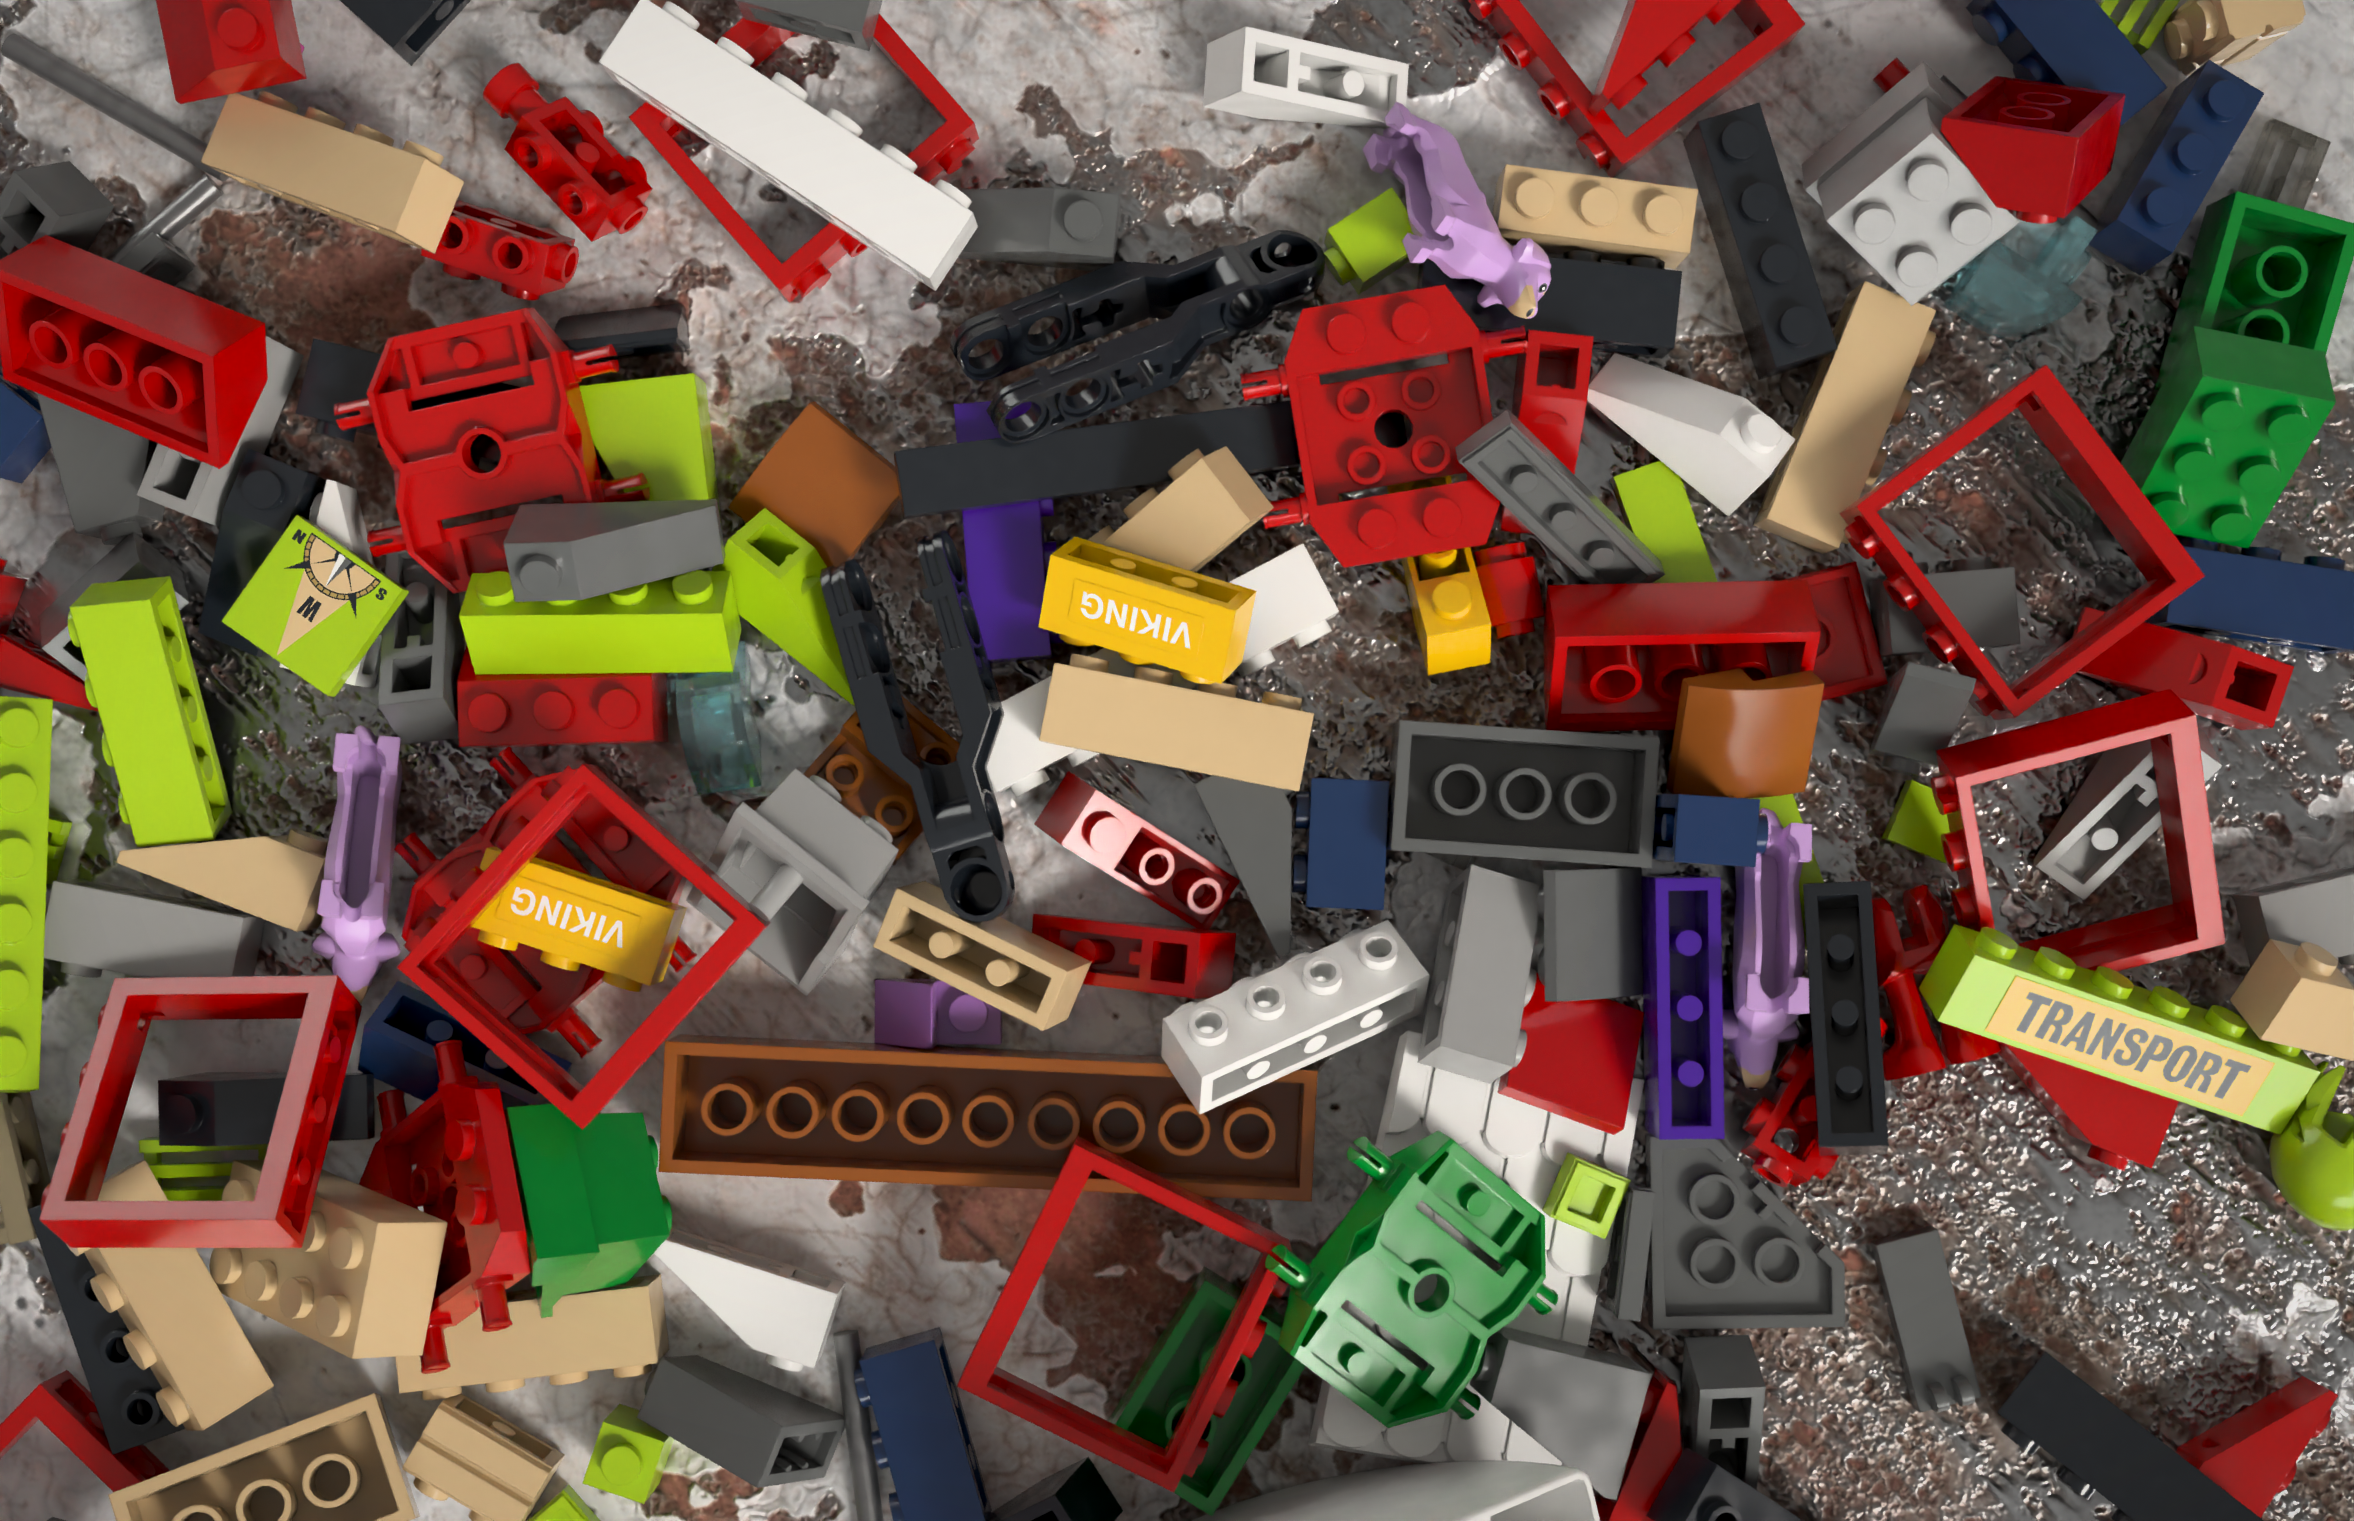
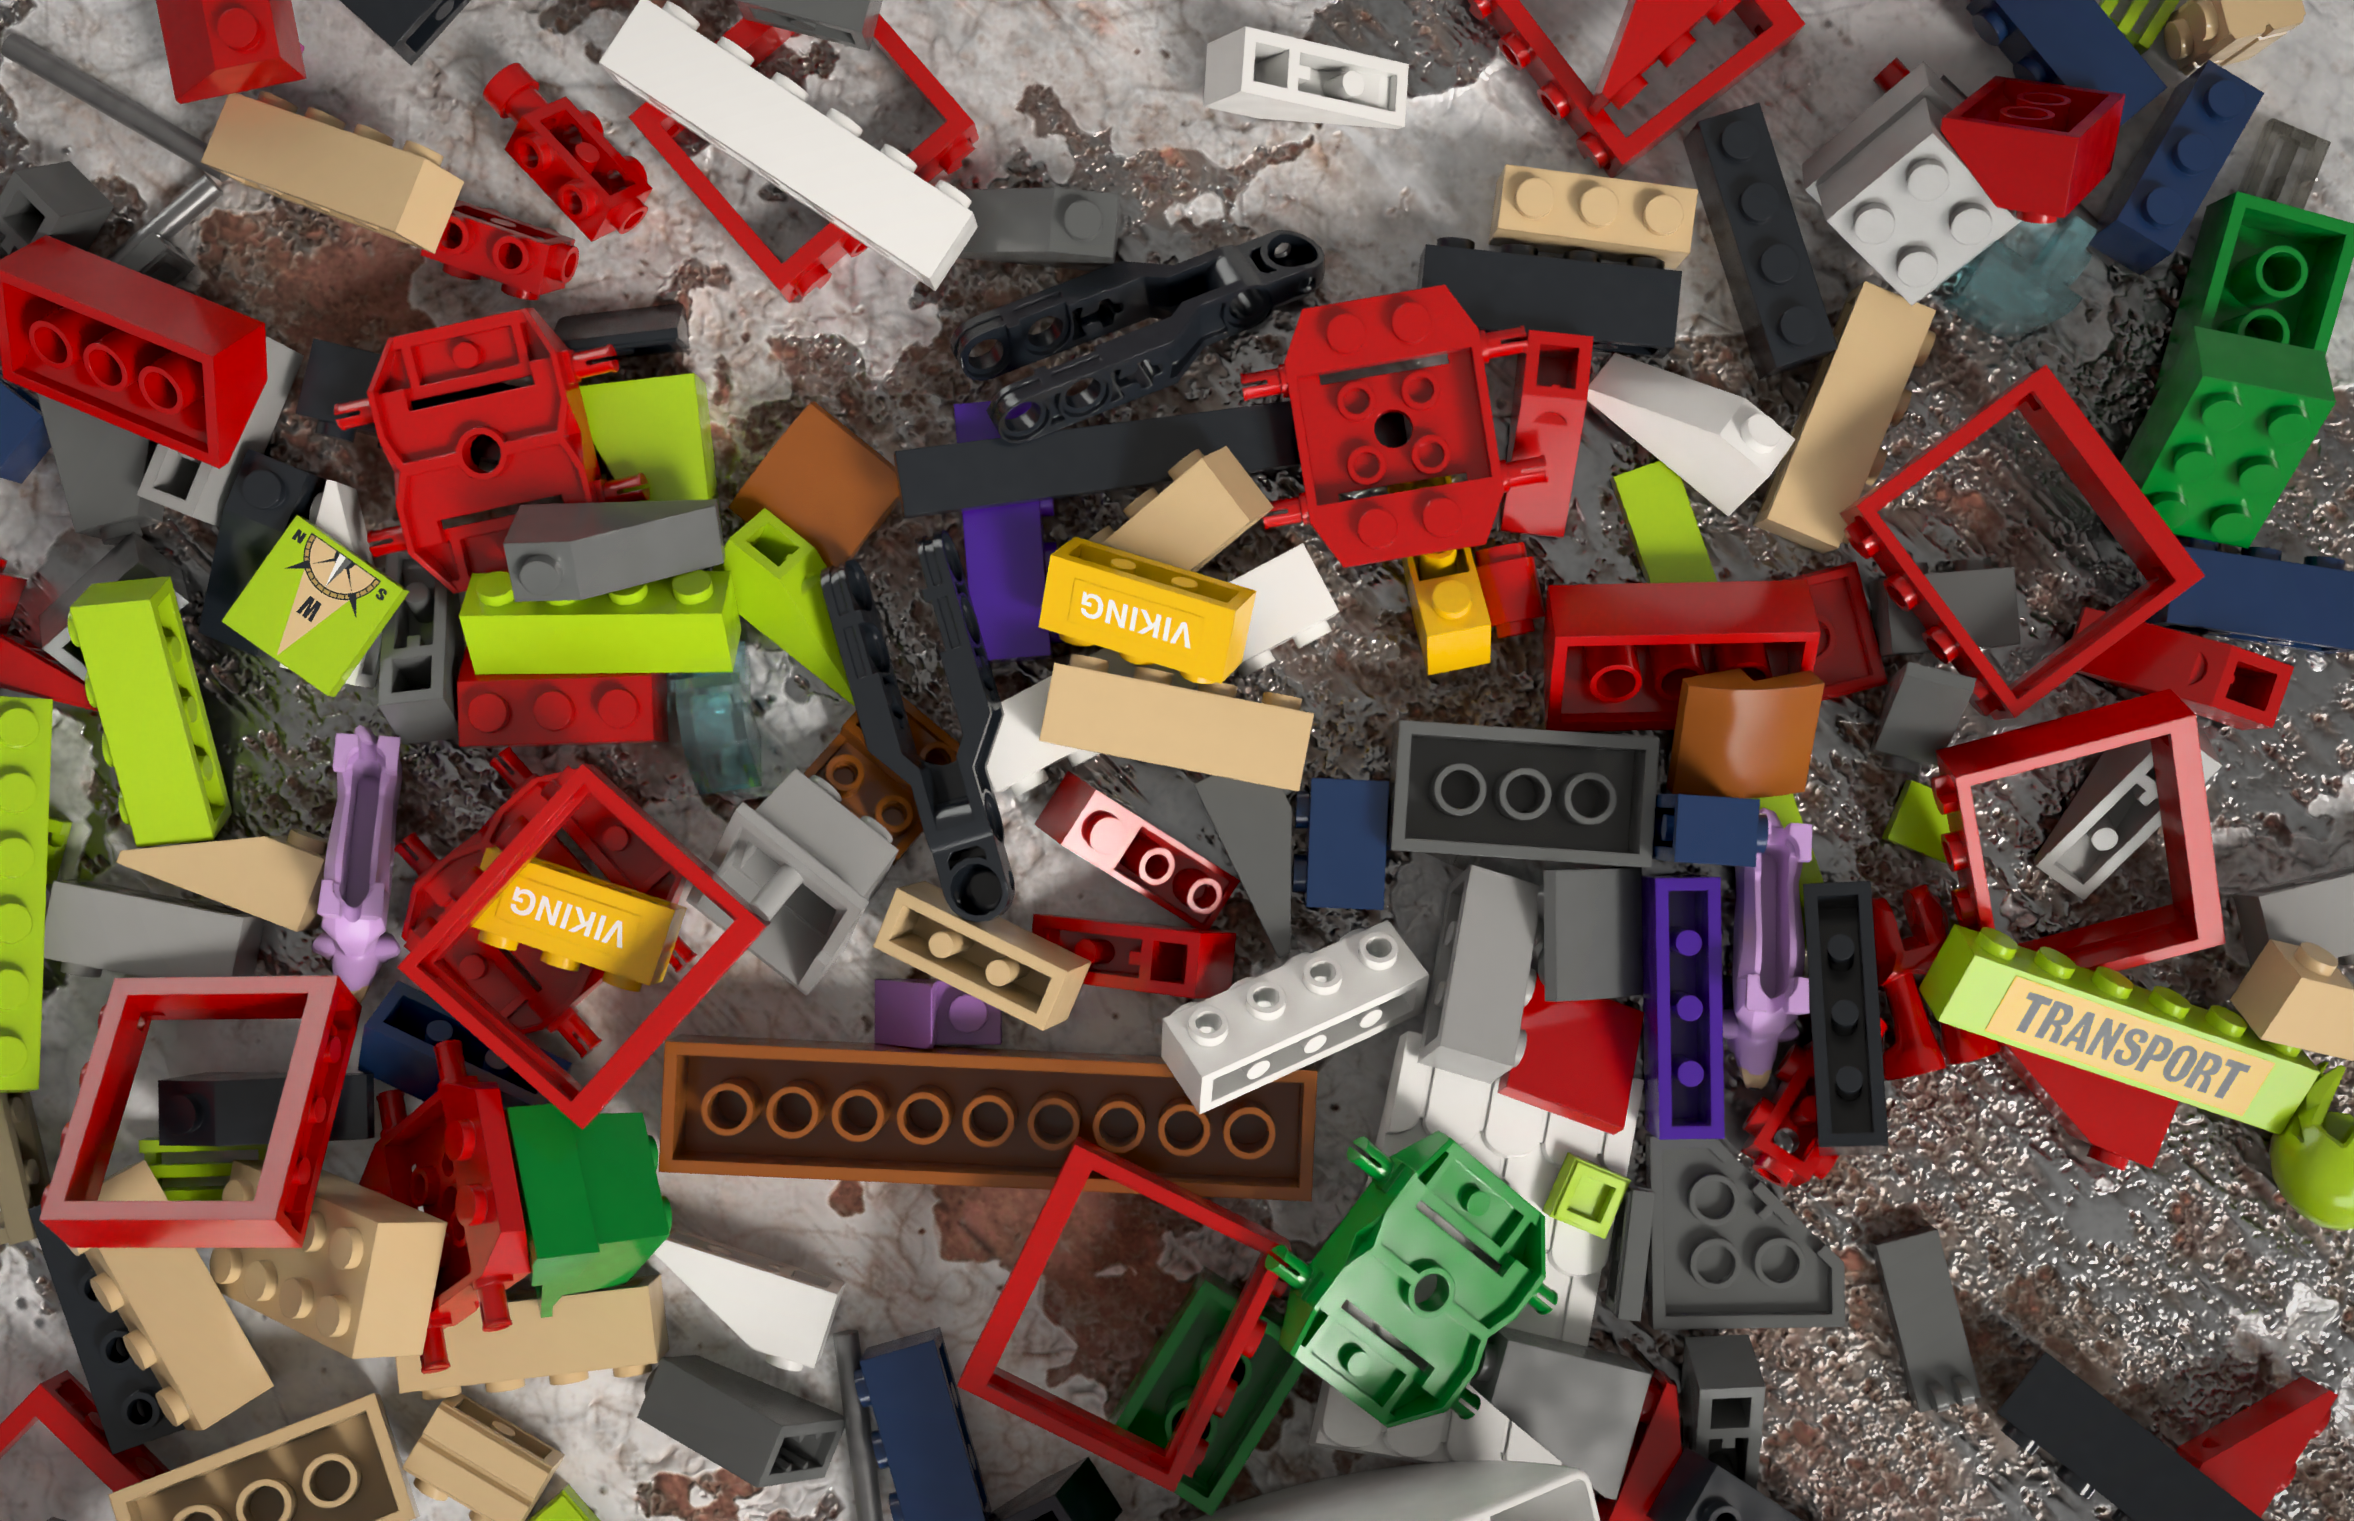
(628, 1456): lime brick -> none
(1368, 242): lime brick -> none
(1452, 215): lavender animal -> none
(1555, 504): dark grey tile -> none

